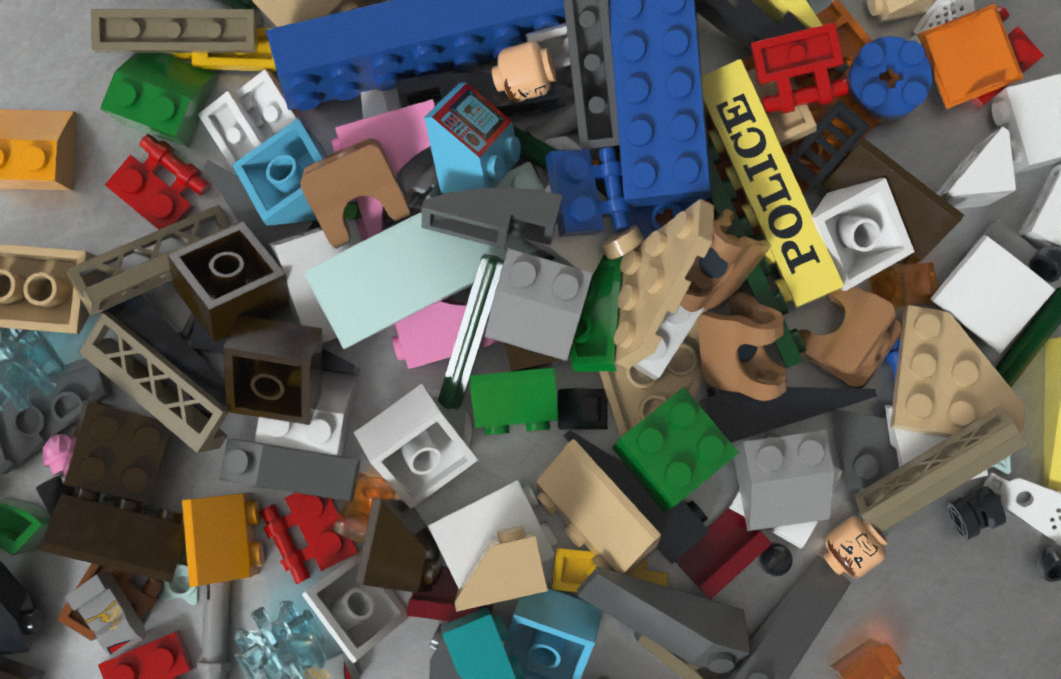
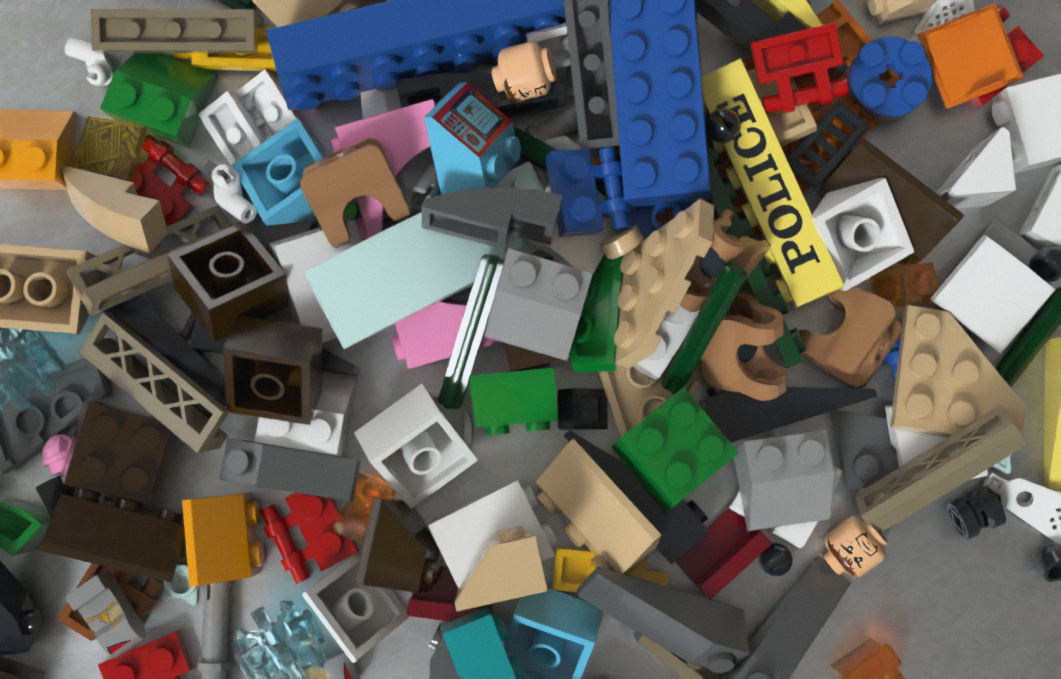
(98, 64): none -> white arm
(110, 148): none -> clear yellow piece
(116, 208): none -> tan slope
(229, 193): none -> white arm
(704, 326): none -> dark green axle
(720, 133): none -> black hinge

